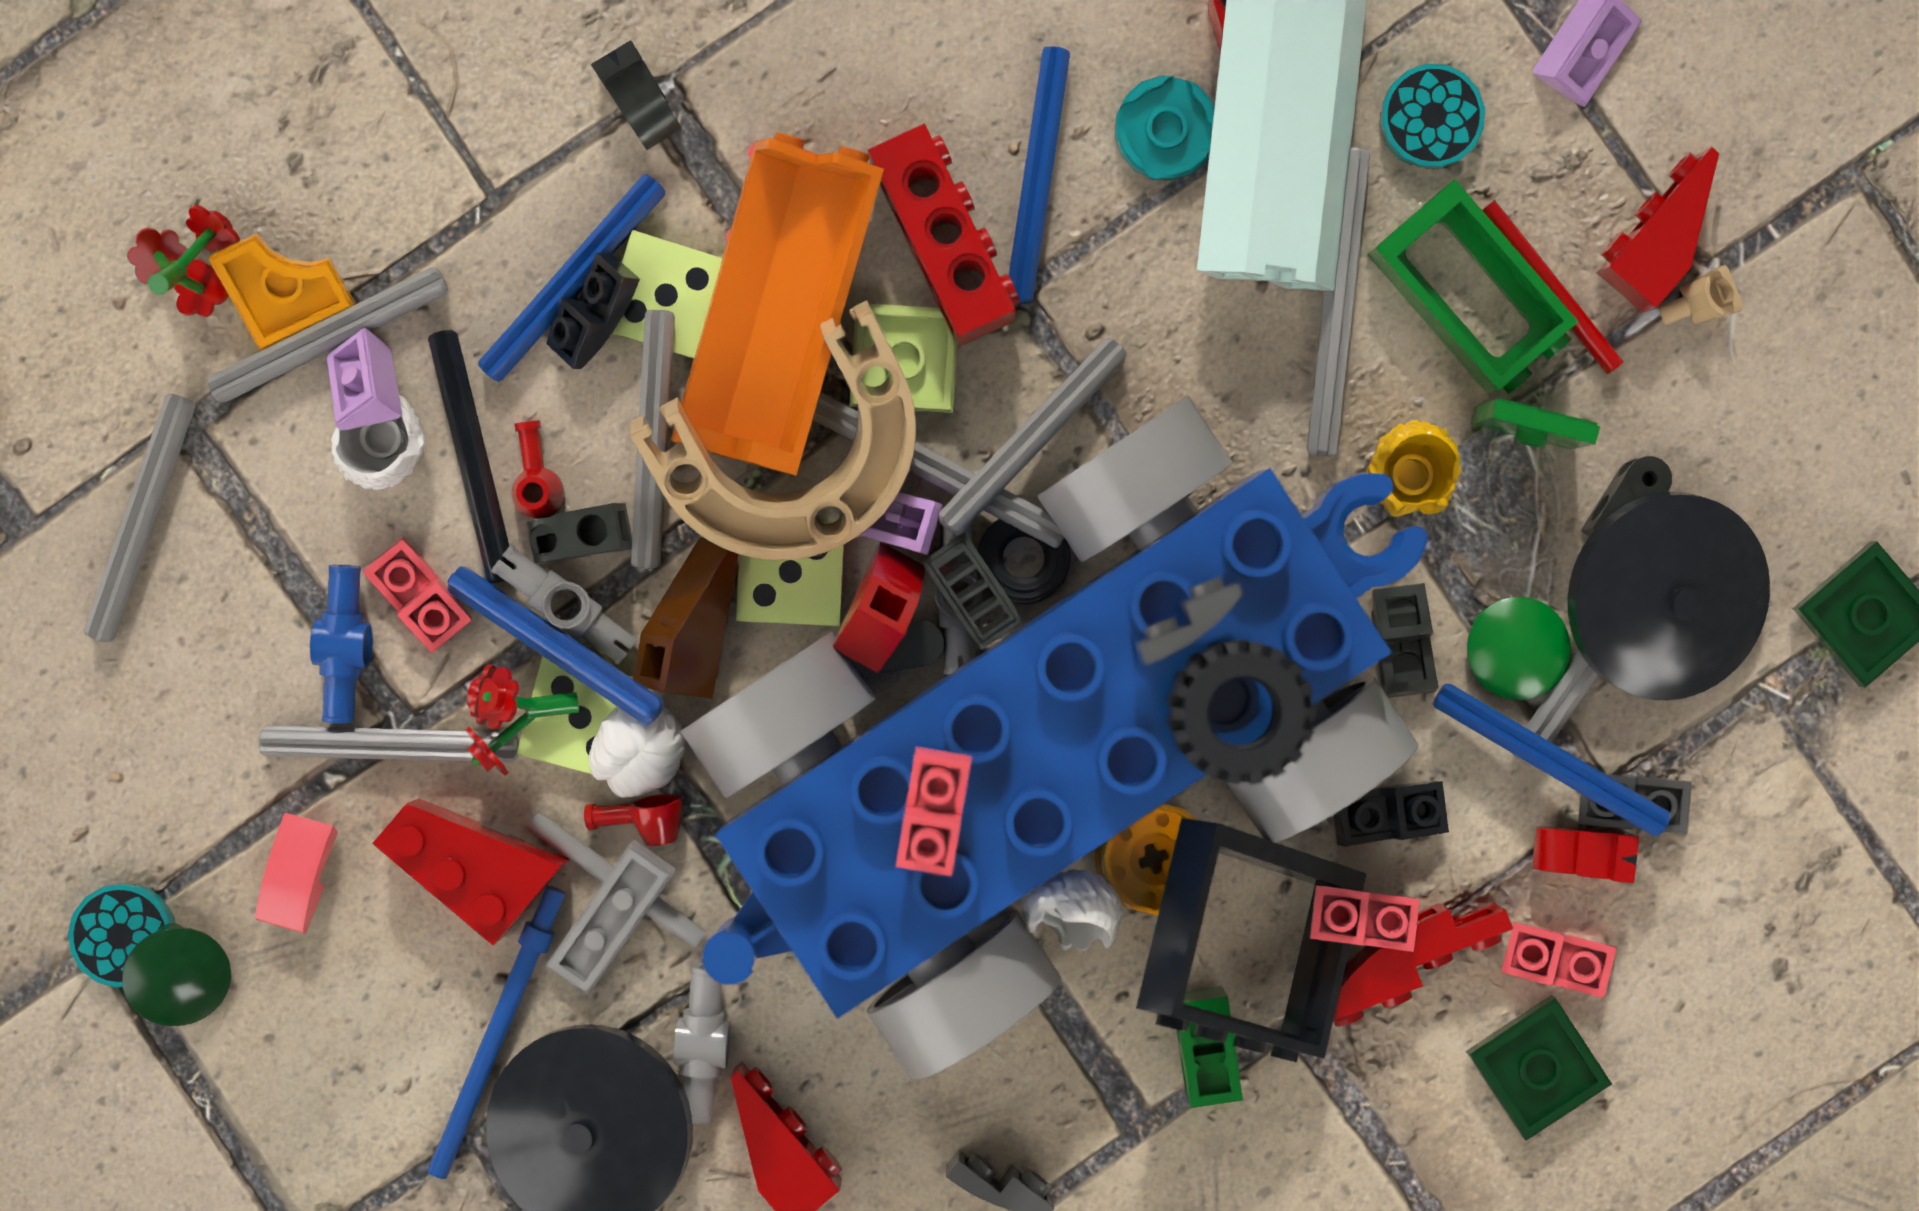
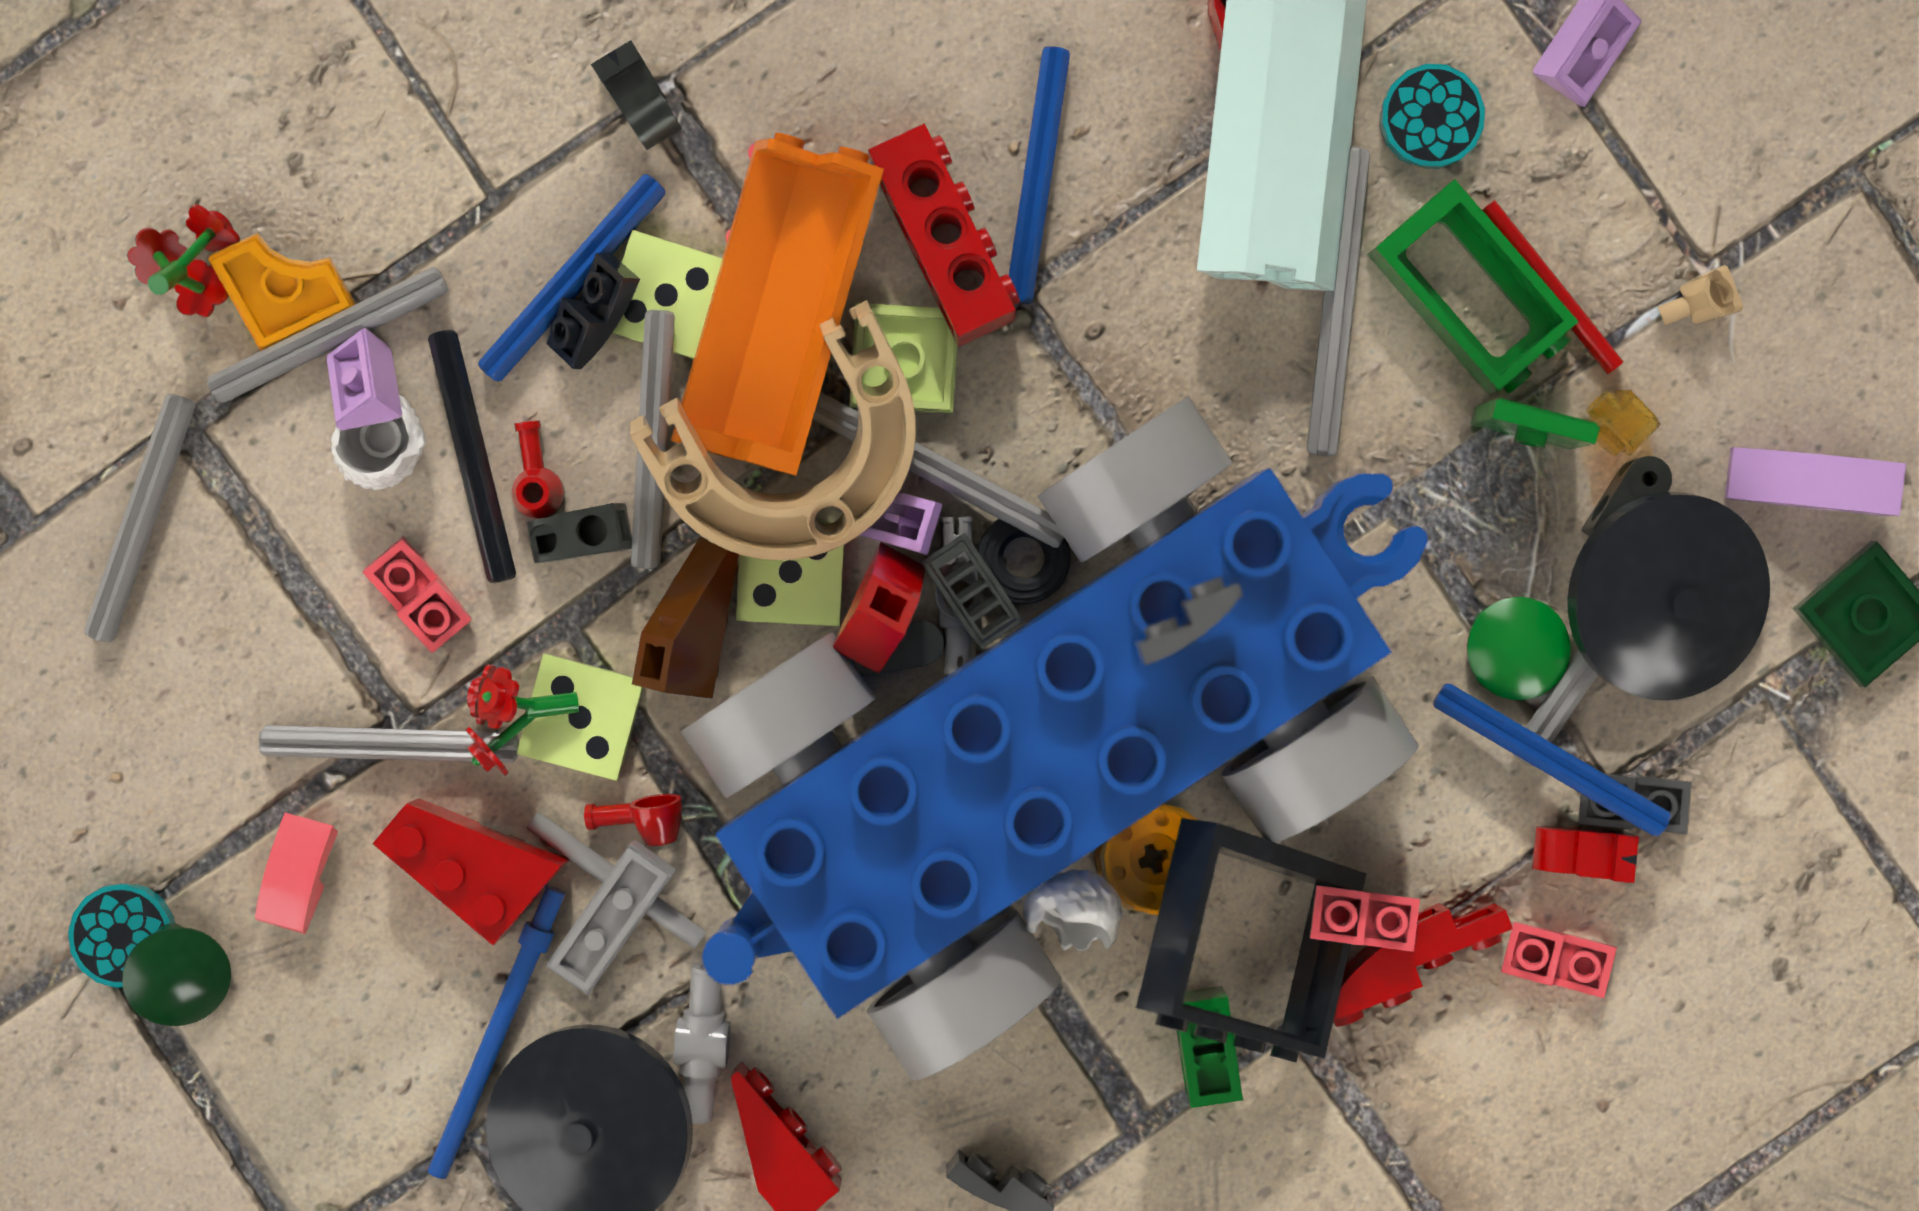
(341, 643): blue pin -> none
(555, 645): blue axle -> none
(585, 623): light grey pin -> none
(636, 755): white hair -> none
(933, 811): coral slope -> none
(1032, 436): light grey axle -> none
(1165, 128): teal tile -> none
(1287, 727): black tyre -> none
(1393, 813): black slope -> none
(1406, 628): pearl dark grey slope -> none
(1421, 466): yellow hair -> none
(1538, 1067): dark green plate -> none
(1622, 421): none -> clear yellow plate
(1664, 242): red slope -> none
(1815, 481): none -> lavender slope

